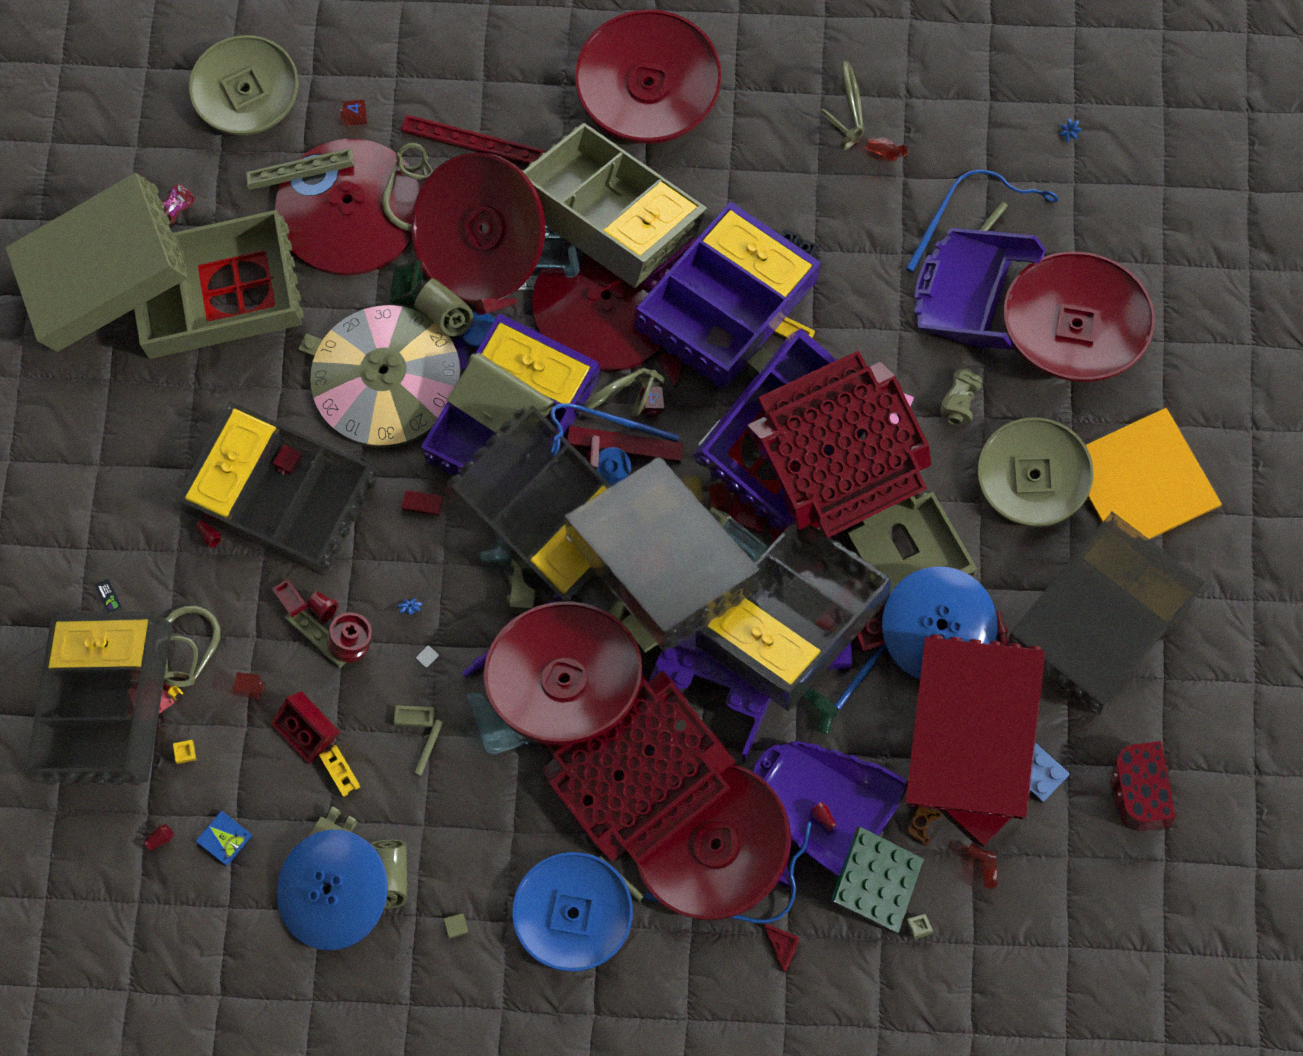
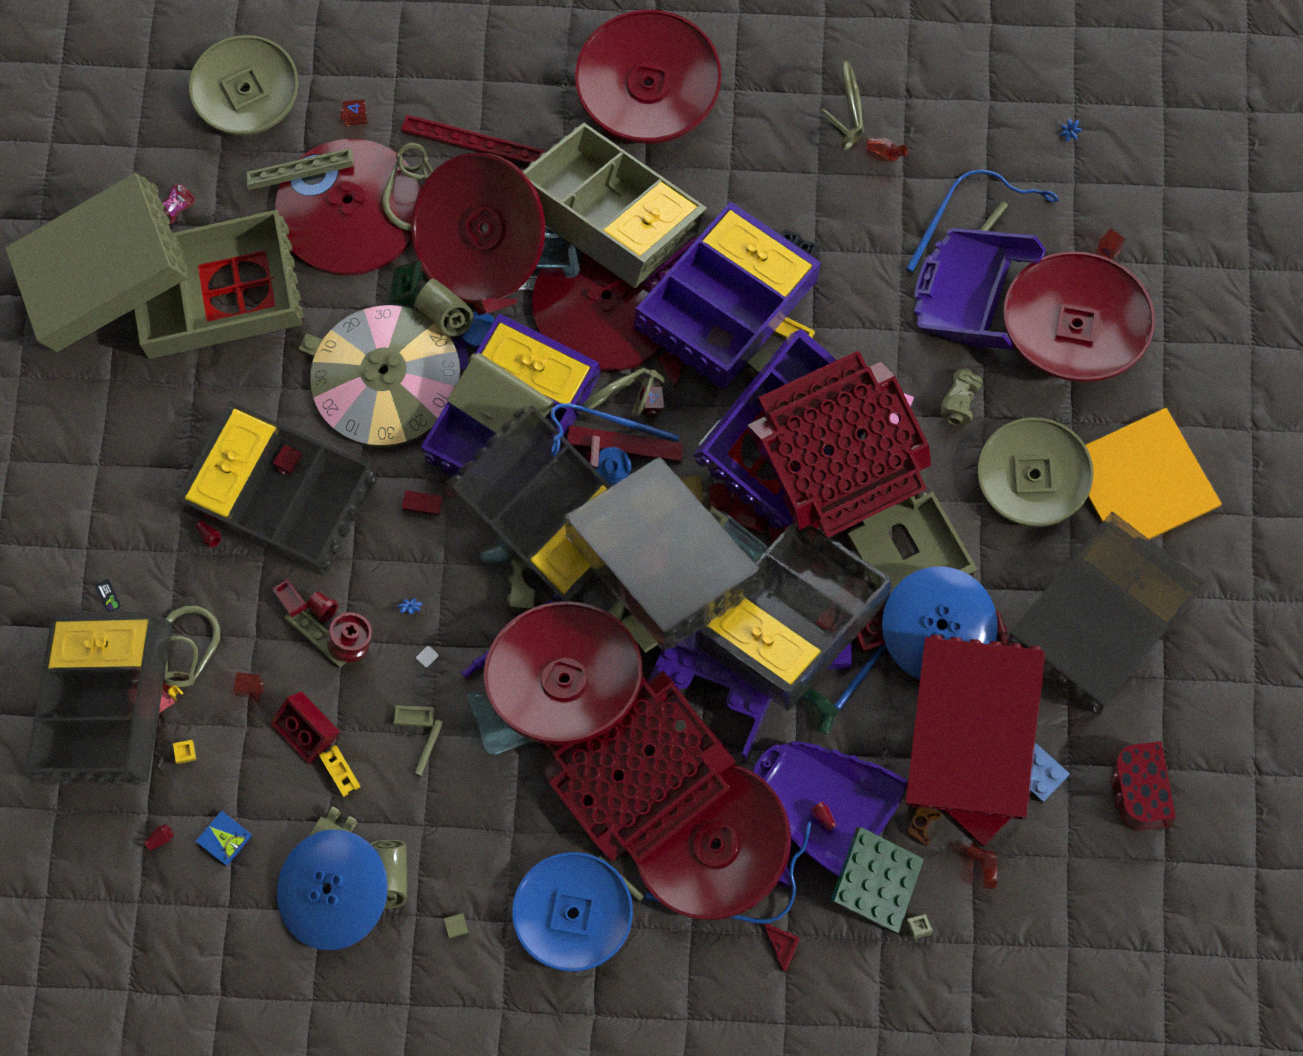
(1111, 244): none -> clear red brick

